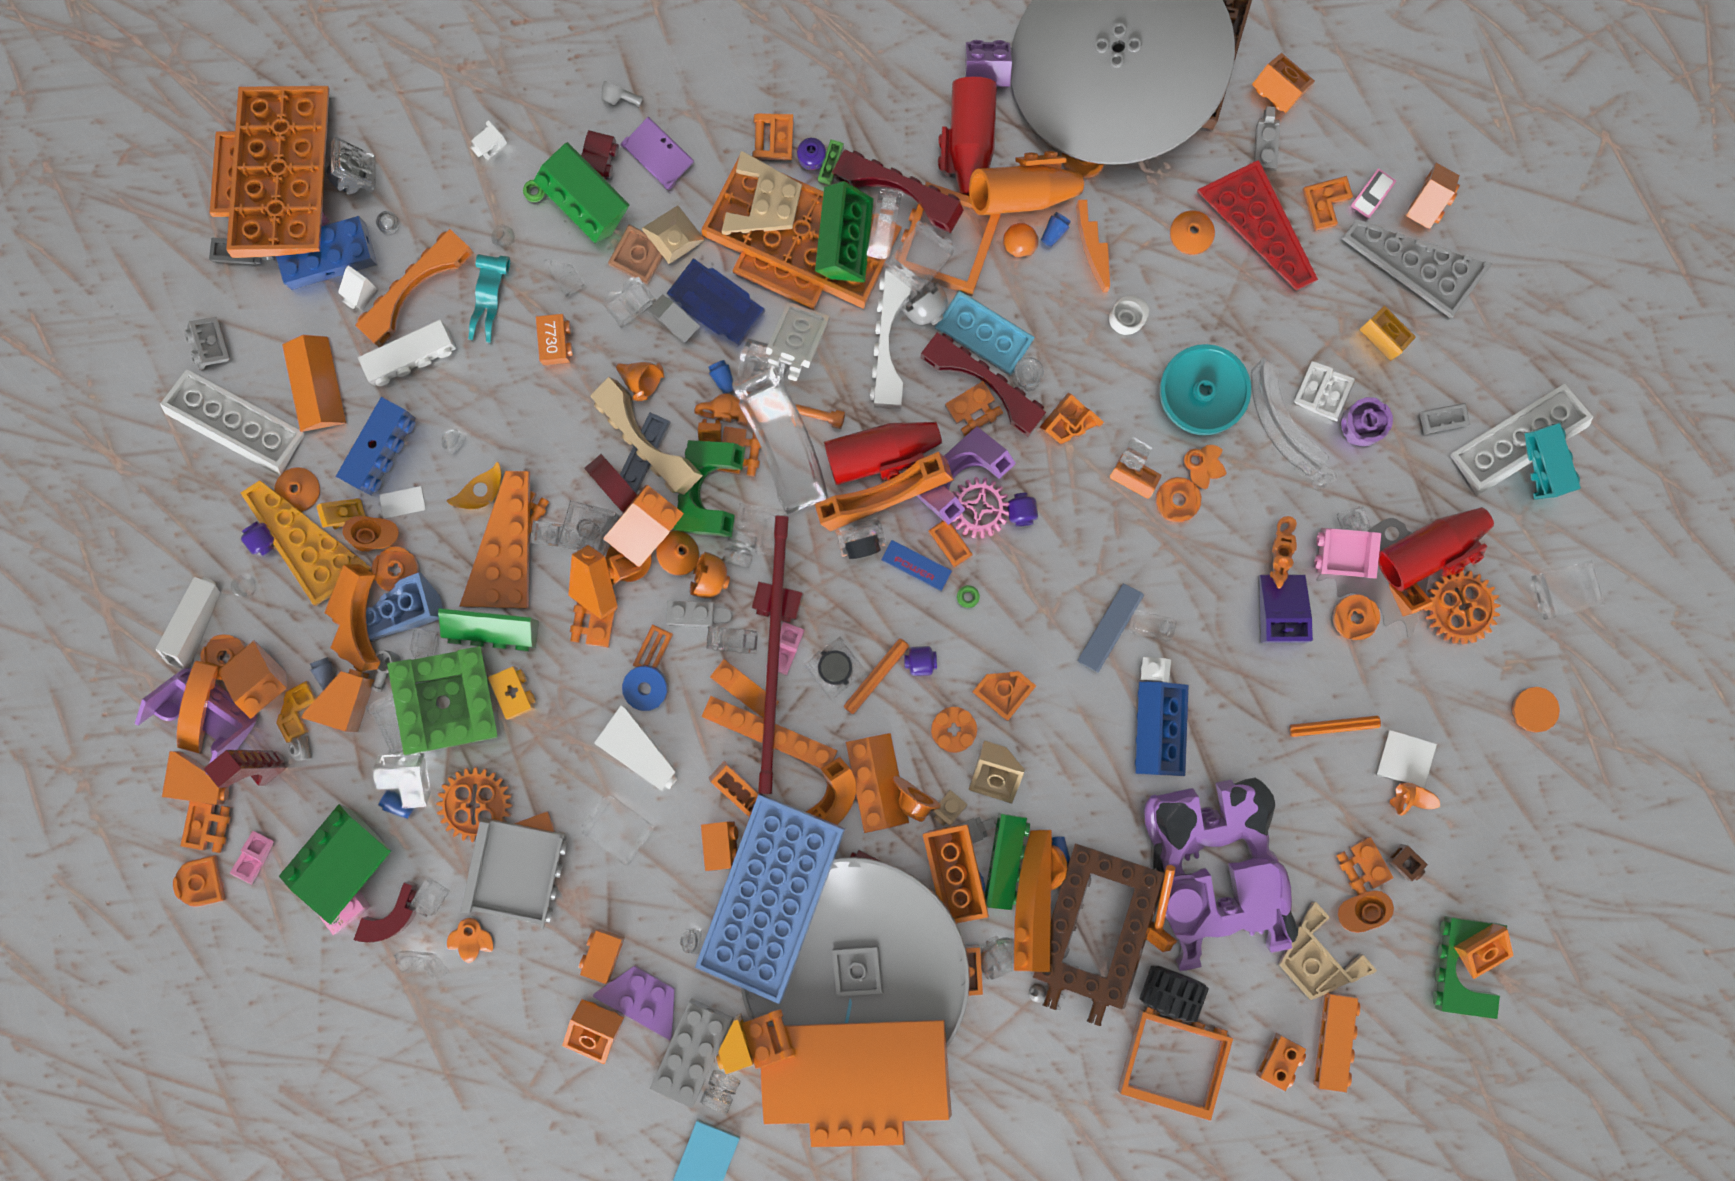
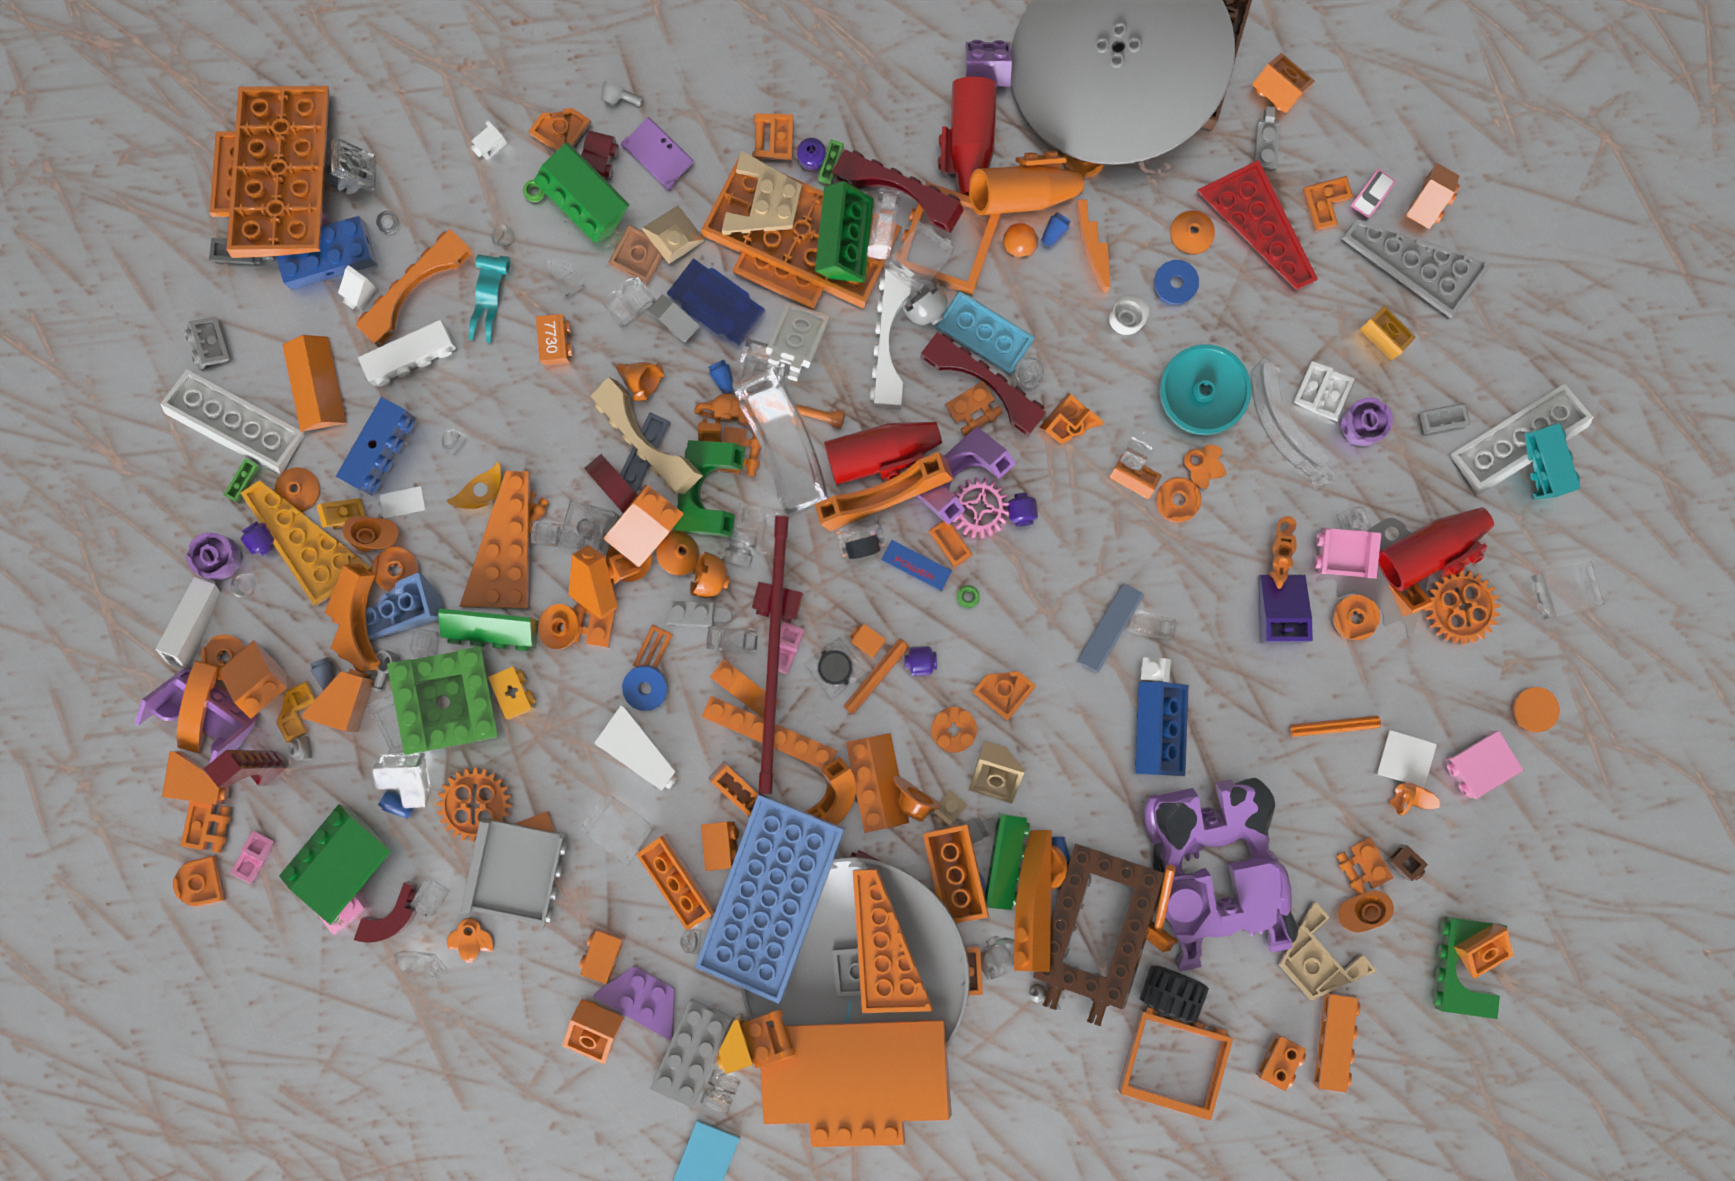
(213, 556): none -> medium lavender brick
(242, 480): none -> bright green piece
(550, 626): none -> orange dish
(560, 127): none -> orange plate
(676, 882): none -> orange slope
(867, 640): none -> orange brick
(885, 962): none -> orange wing
(1179, 269): none -> blue tile
(1484, 765): none -> bright pink panel

